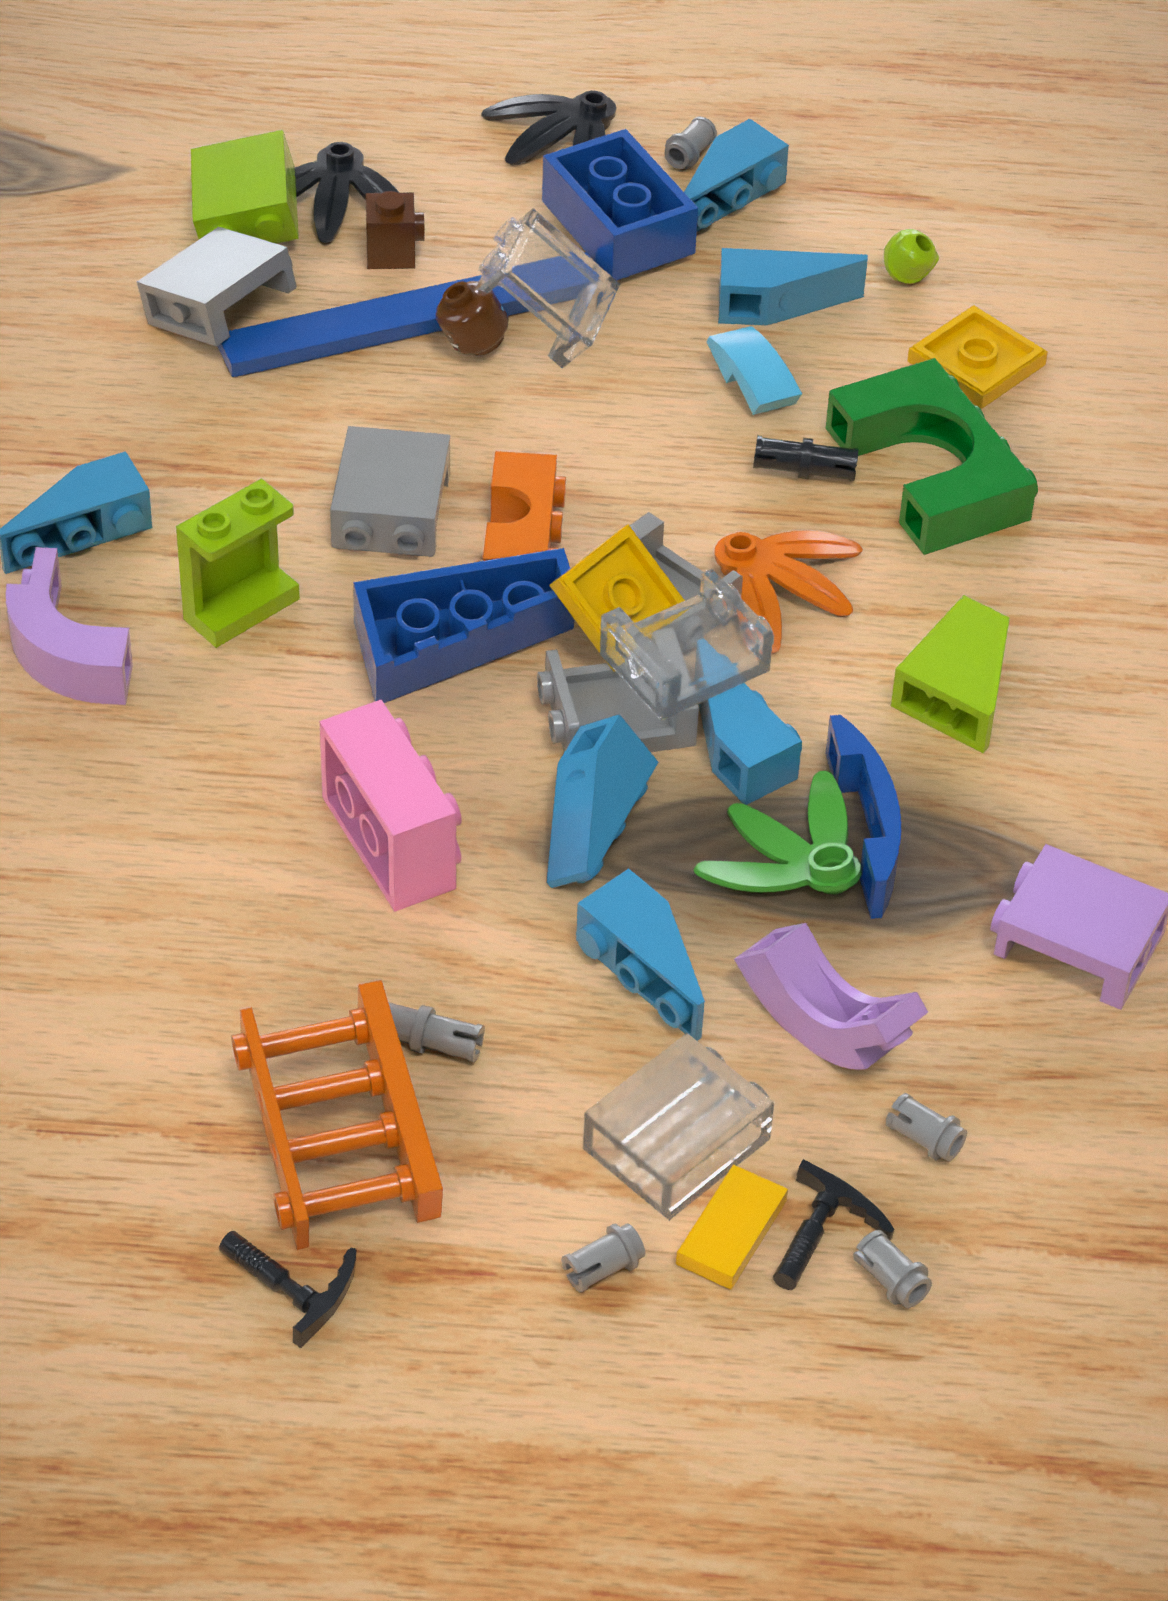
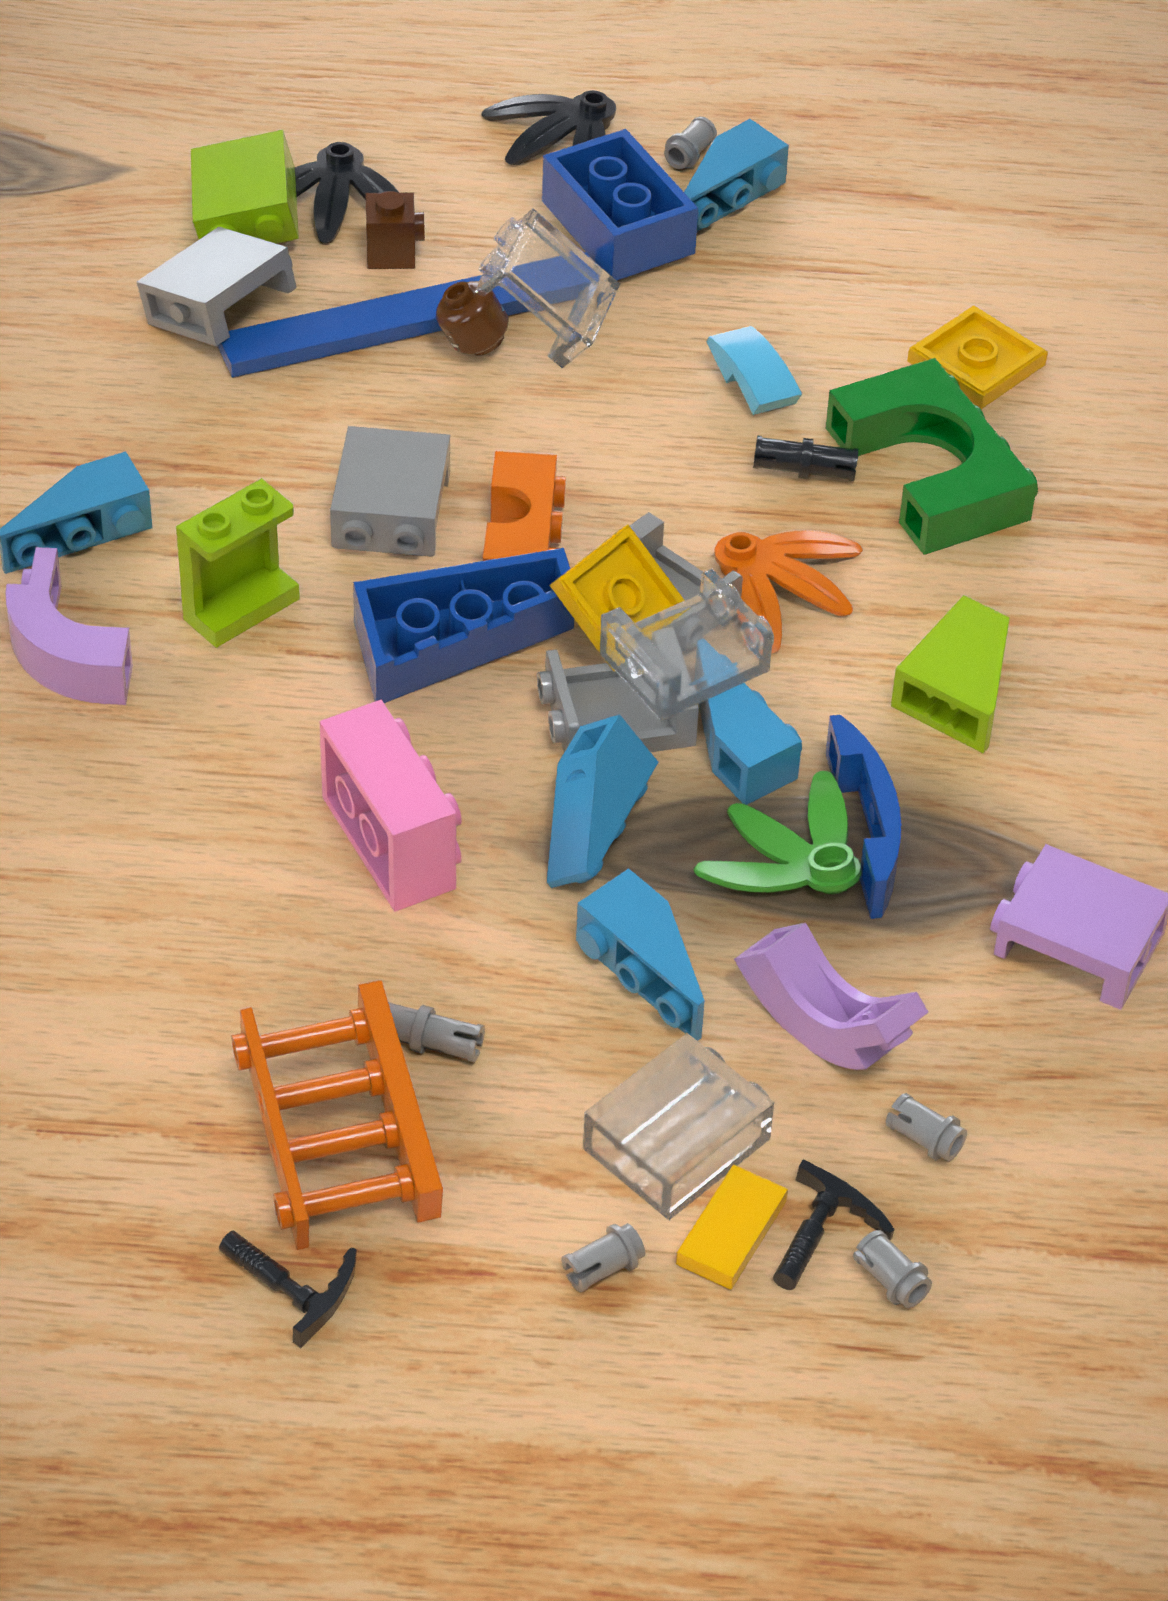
(782, 285): dark azure slope -> none
(910, 256): lime piece -> none

